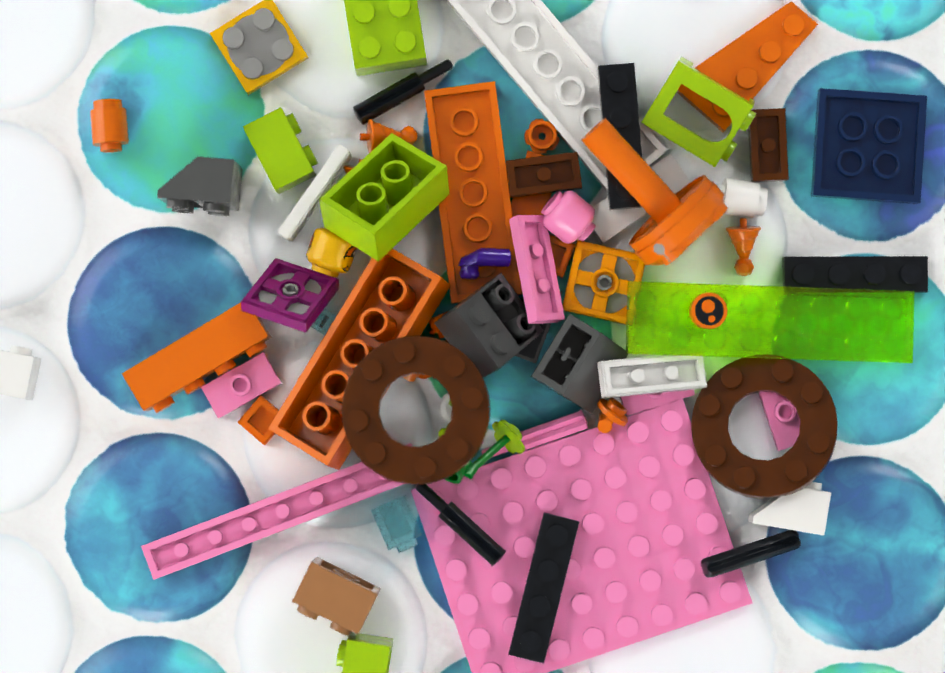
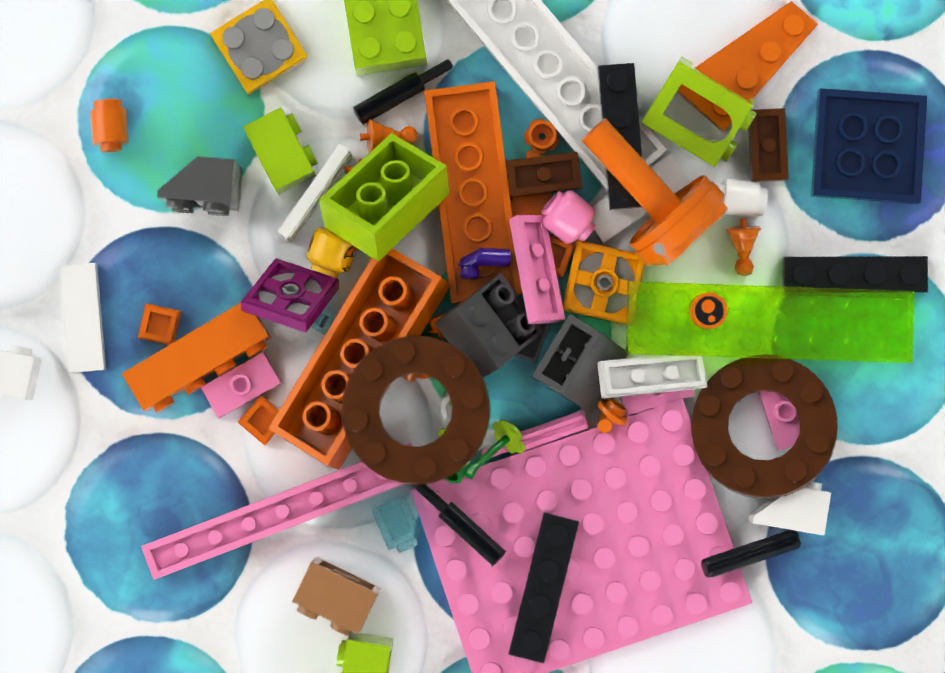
(82, 318): none -> white tile
(159, 324): none -> orange tile

